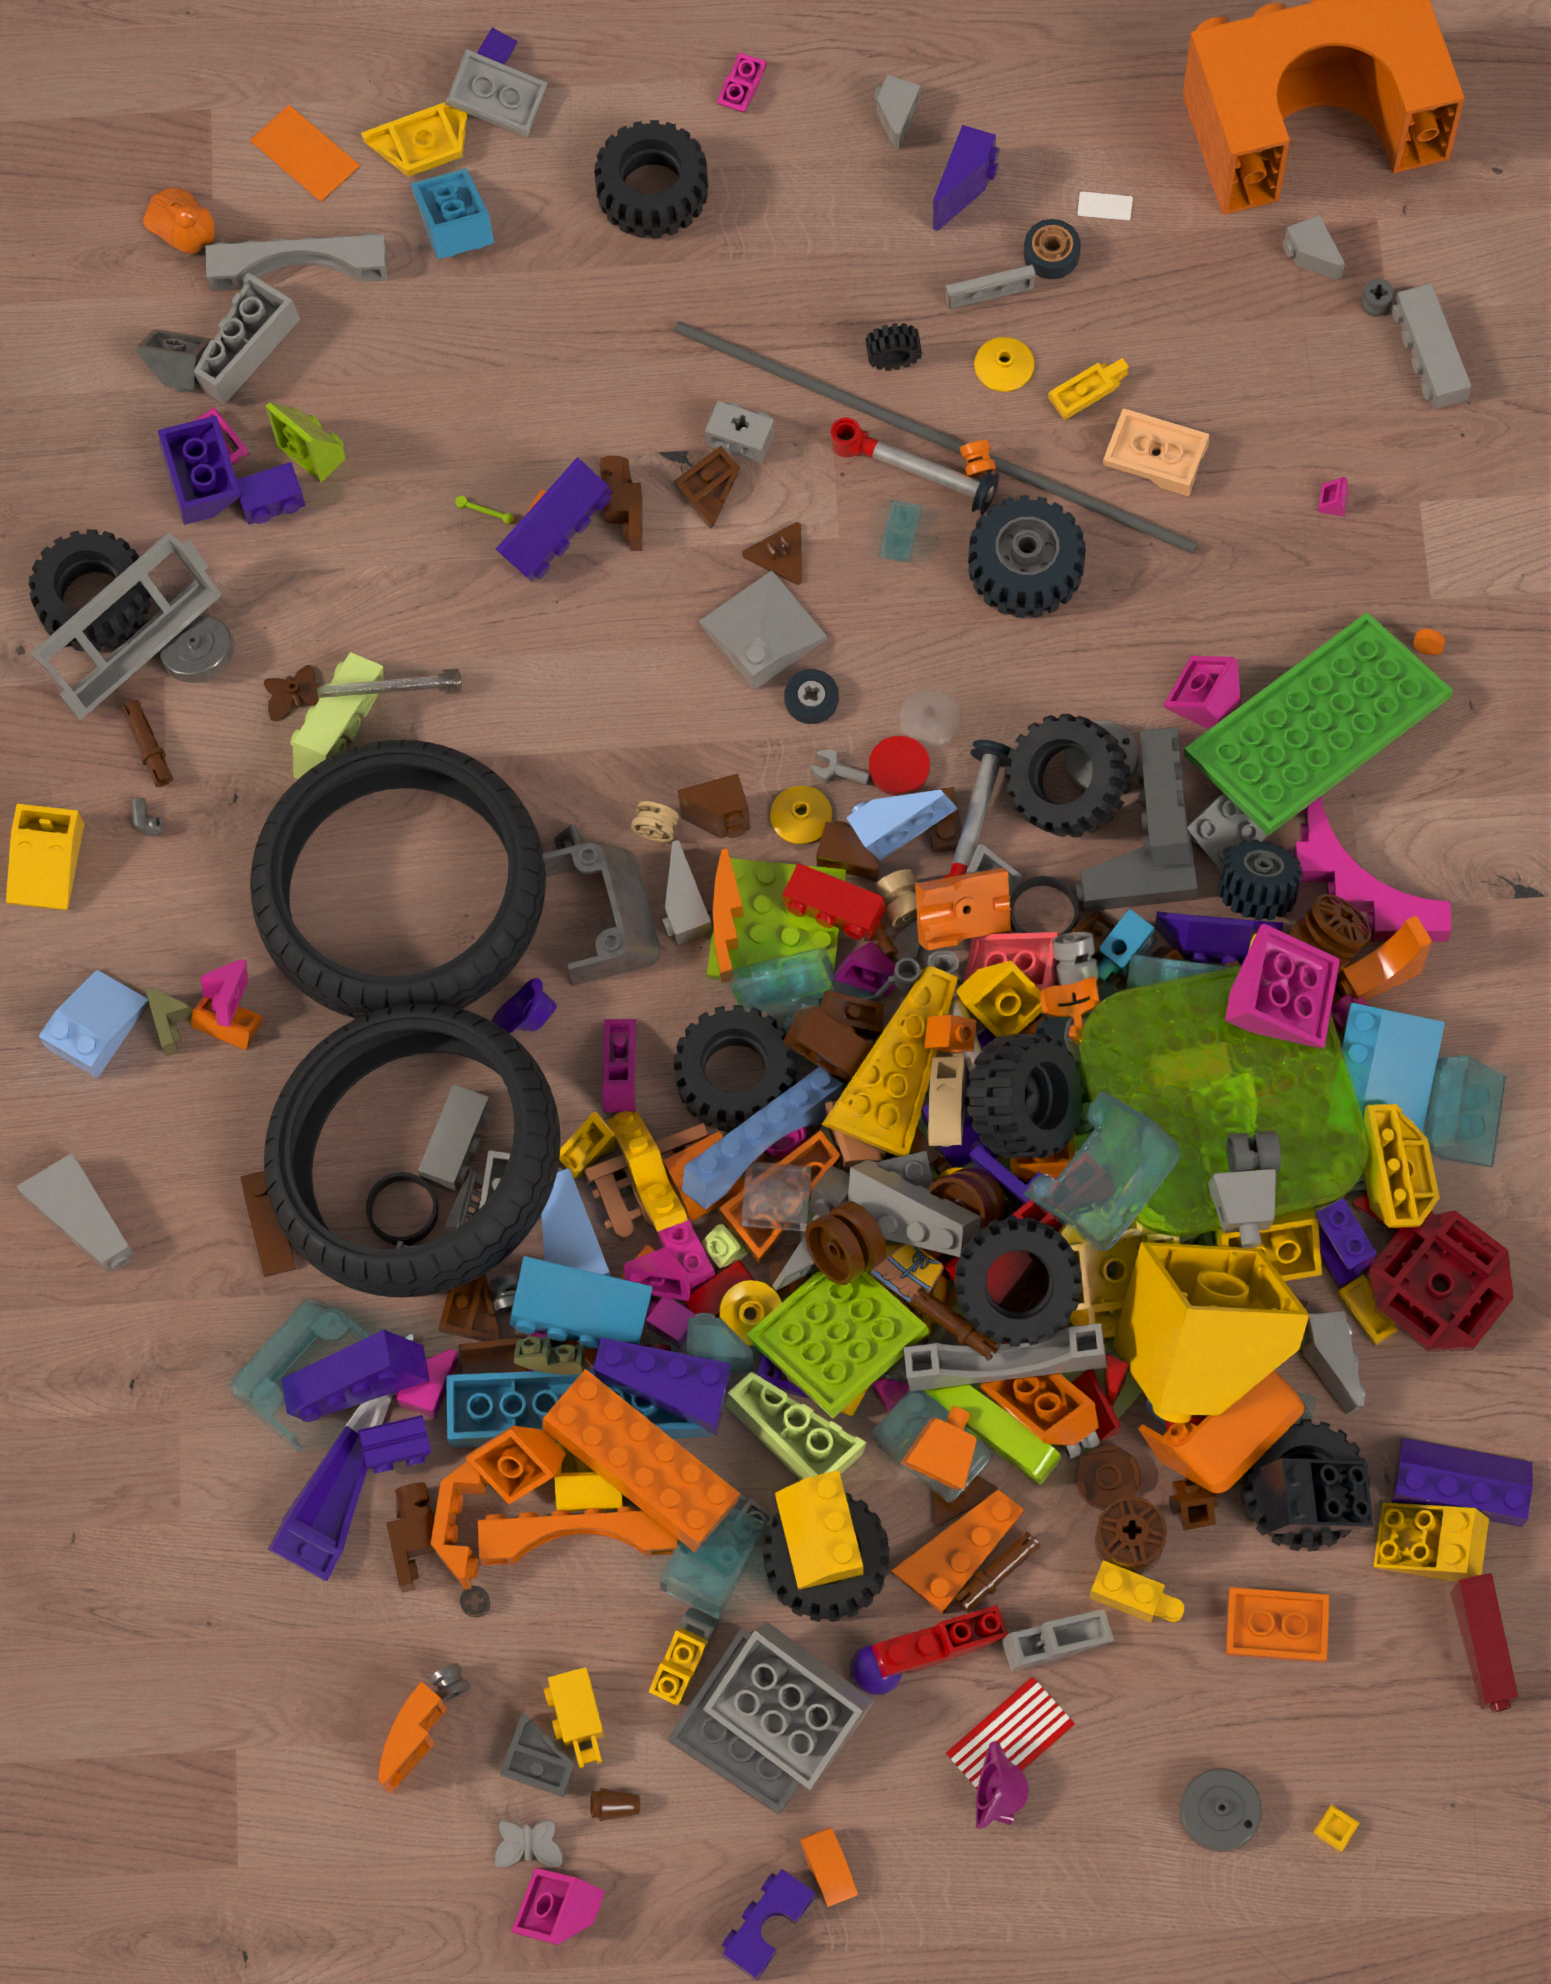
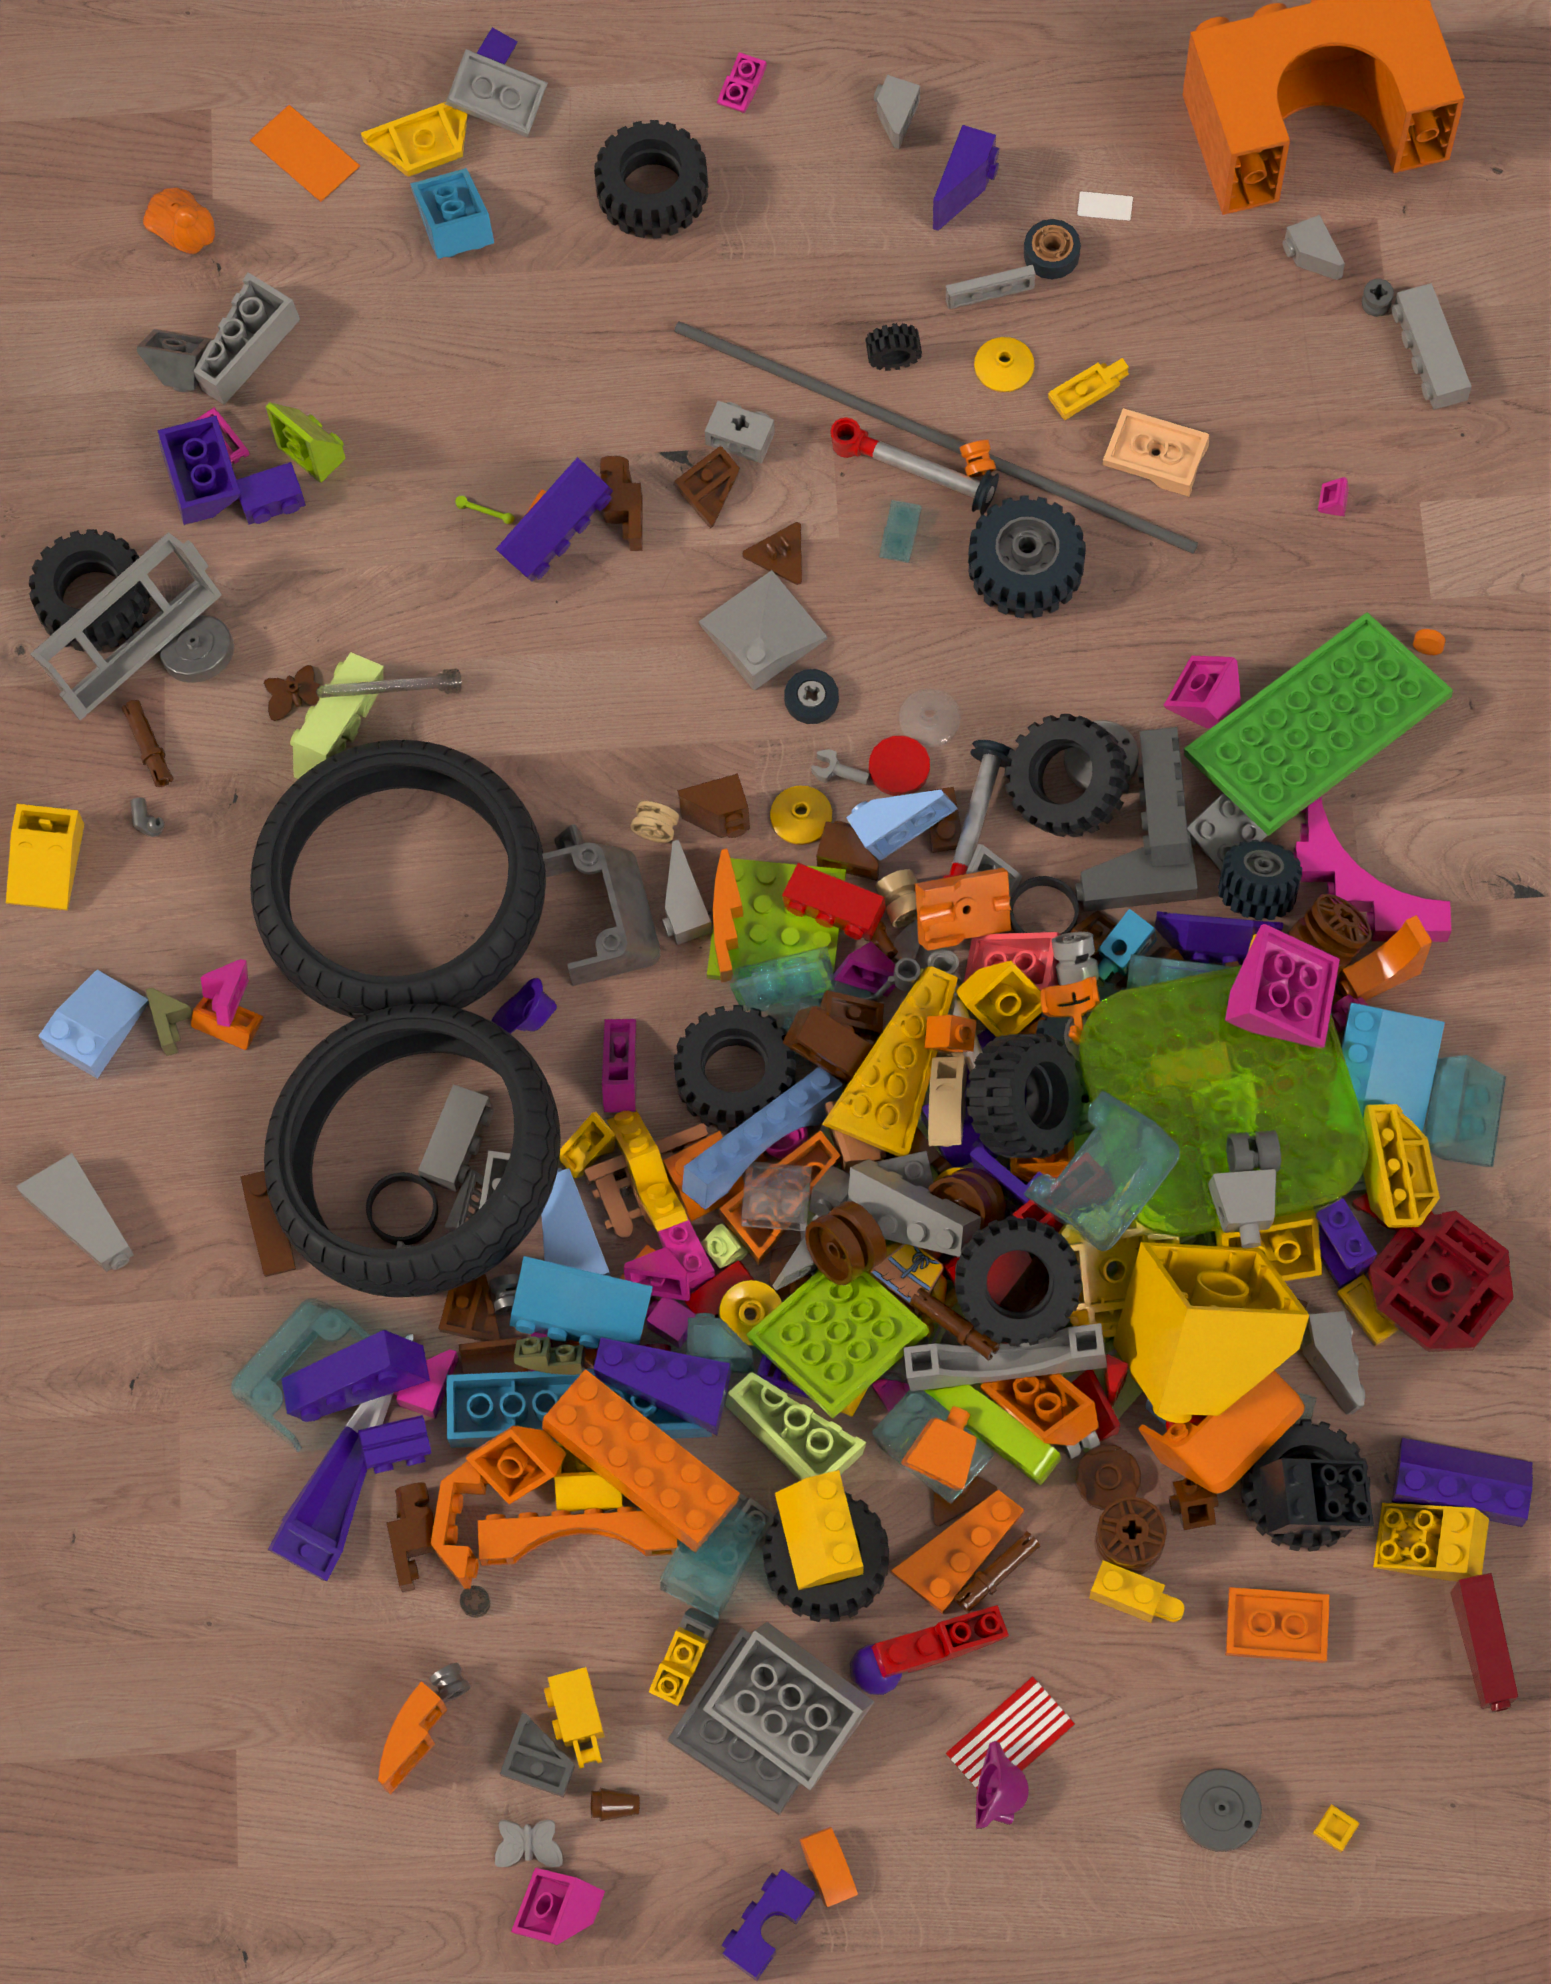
(356, 256): light grey arch -> none
(1057, 1639): light grey slope -> none

